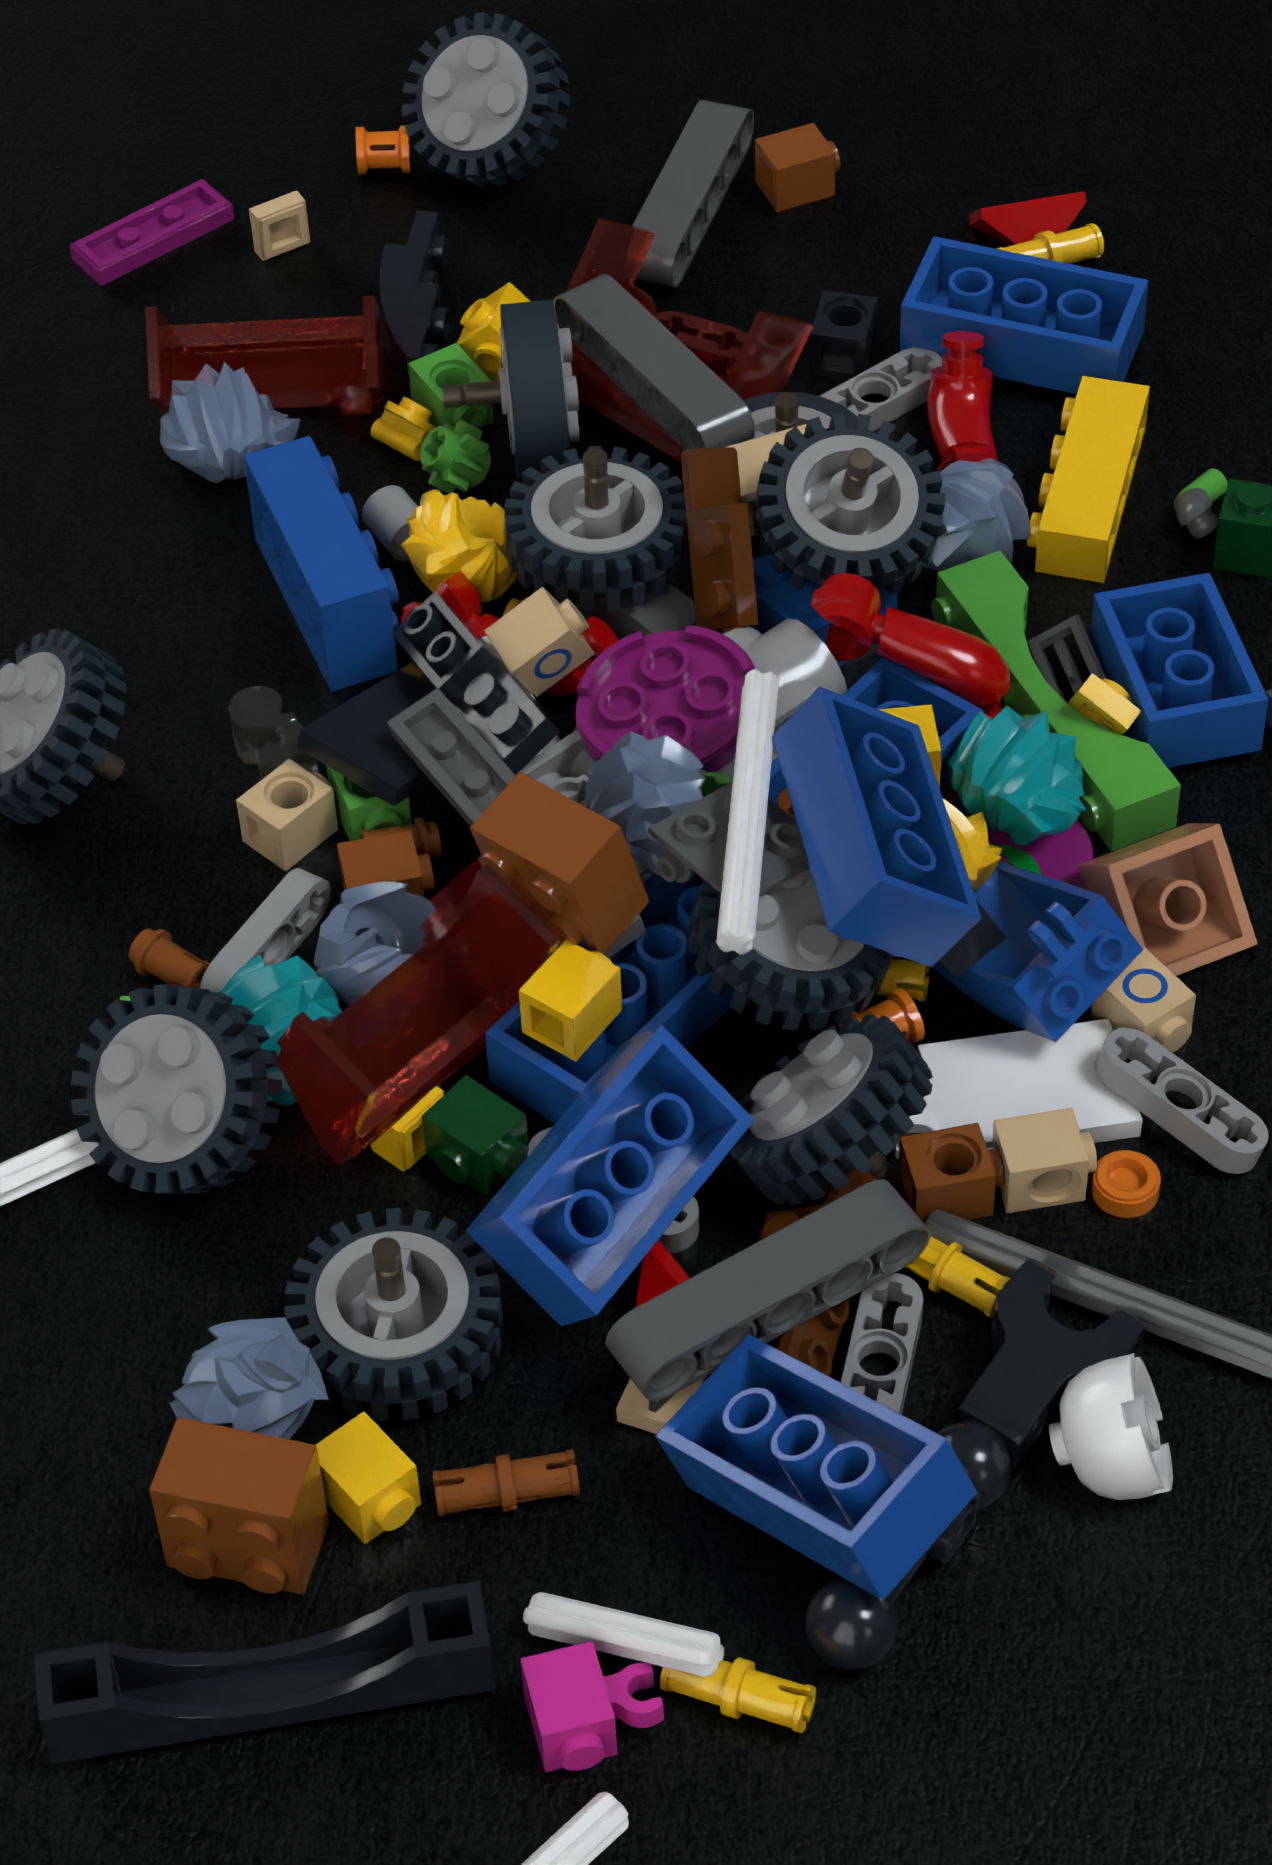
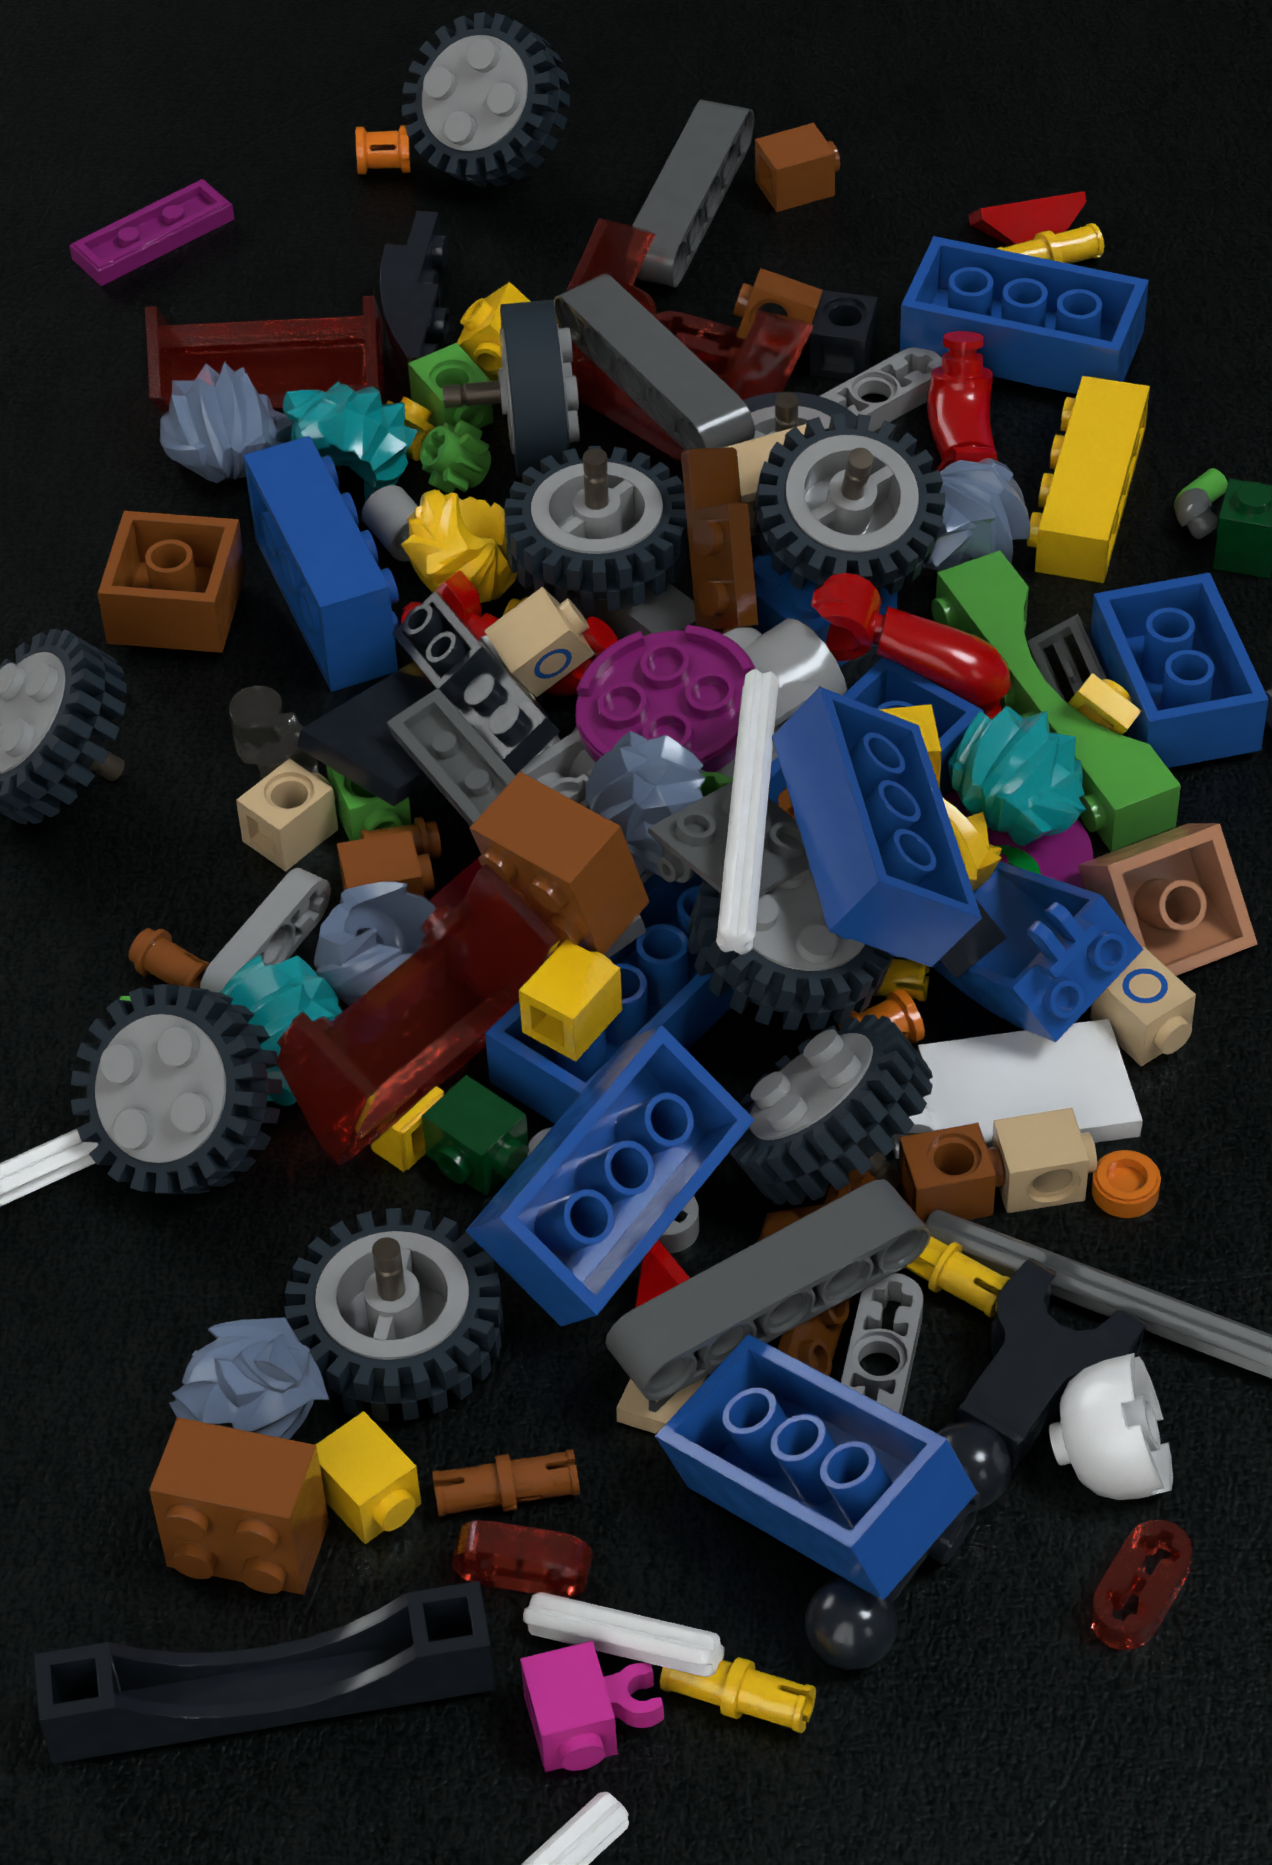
(172, 581): none -> dark orange brick
(279, 225): tan tile -> none
(353, 431): none -> teal hair
(522, 1558): none -> clear red beam
(794, 296): none -> dark orange brick
(1154, 1591): none -> clear red beam
(1227, 1114): light grey beam -> none

